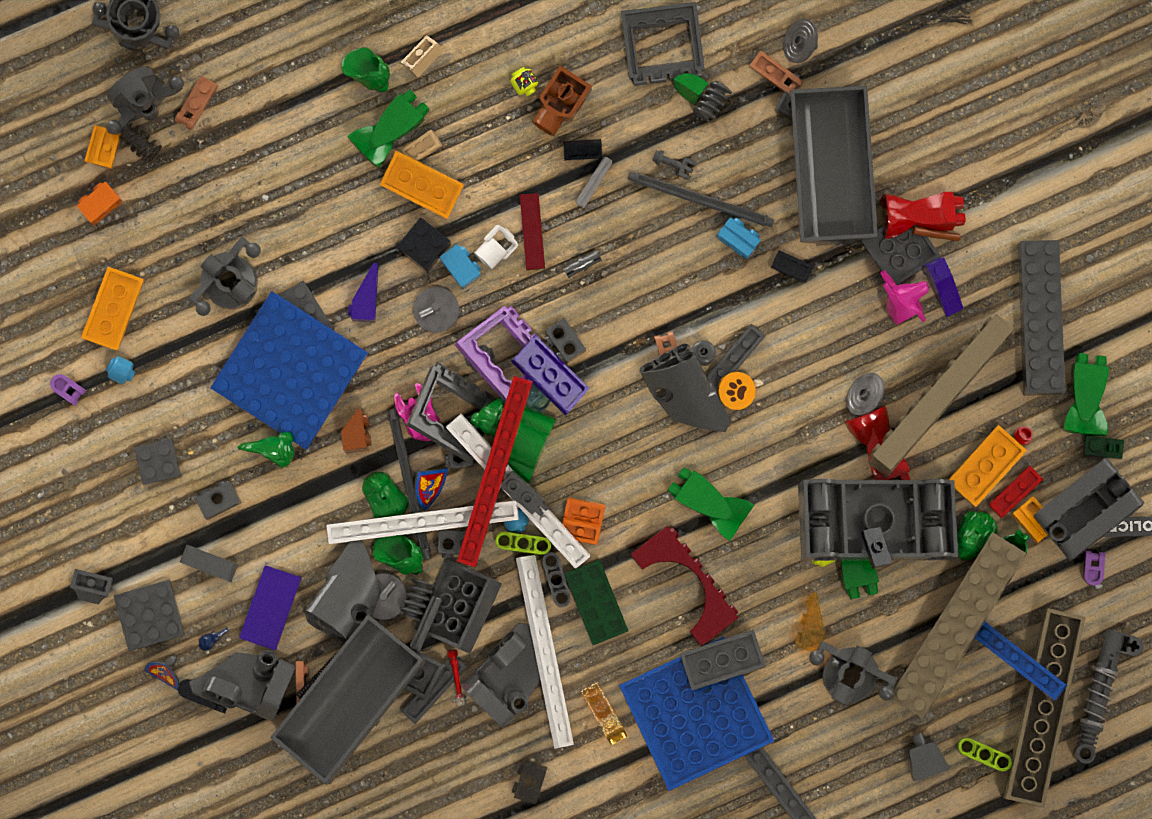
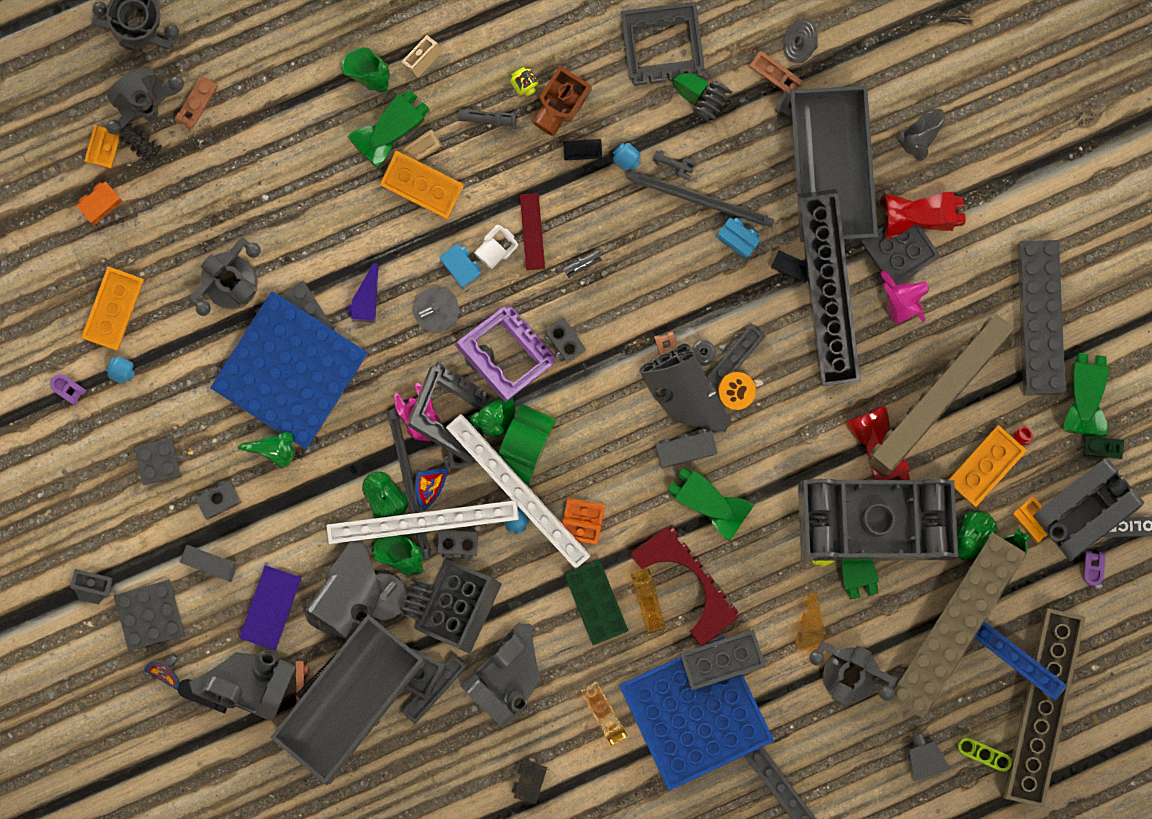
(208, 640): dark blue piece -> none
(355, 435): dark orange slope -> none
(423, 245): black brick -> none
(425, 623): dark grey axle -> none
(459, 699): red piece -> none
(494, 471): red plate -> none
(497, 118): none -> dark grey pin
(513, 544): lime beam -> none
(524, 493): dark grey hinge -> none
(537, 400): clear light blue hair -> none
(544, 651): white plate -> none
(550, 375): tile -> none
(556, 570): dark grey beam -> none
(594, 182): light grey axle -> none
(626, 156): none -> dark azure head
(648, 601): none -> clear yellow slope
(686, 448): none -> dark grey brick
(829, 287): none -> black brick
(865, 394): flat silver shield -> none
(876, 547): black plate -> none
(922, 133): none -> dark grey hair
(936, 234): dark orange piece -> none
(943, 285): dark purple slope -> none
(1015, 492): red tile -> none
(1101, 687): dark grey piece -> none

